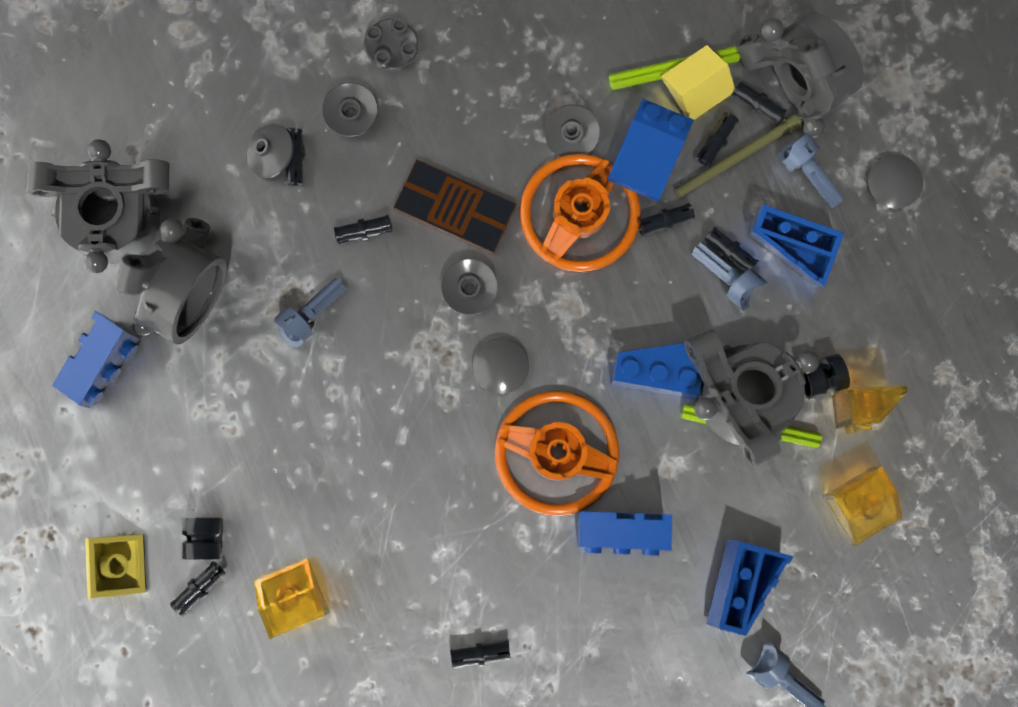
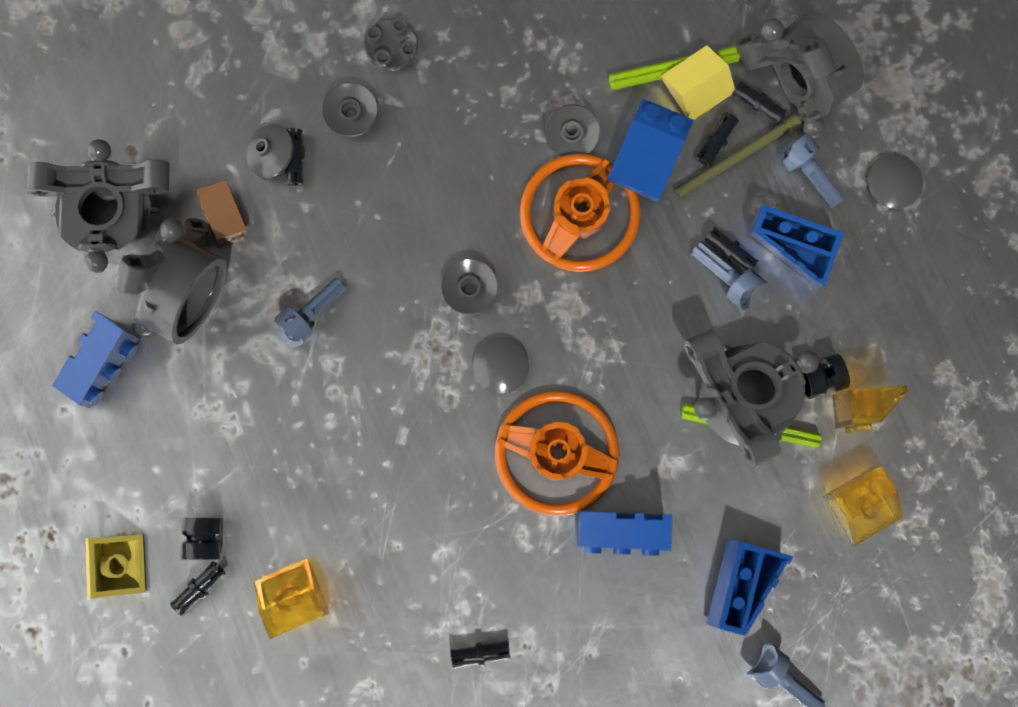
(221, 213): none -> medium nougat hinge
(363, 229): black pin -> none
(455, 207): black tile -> none
(658, 370): blue wedge -> none
(665, 219): black pin -> none

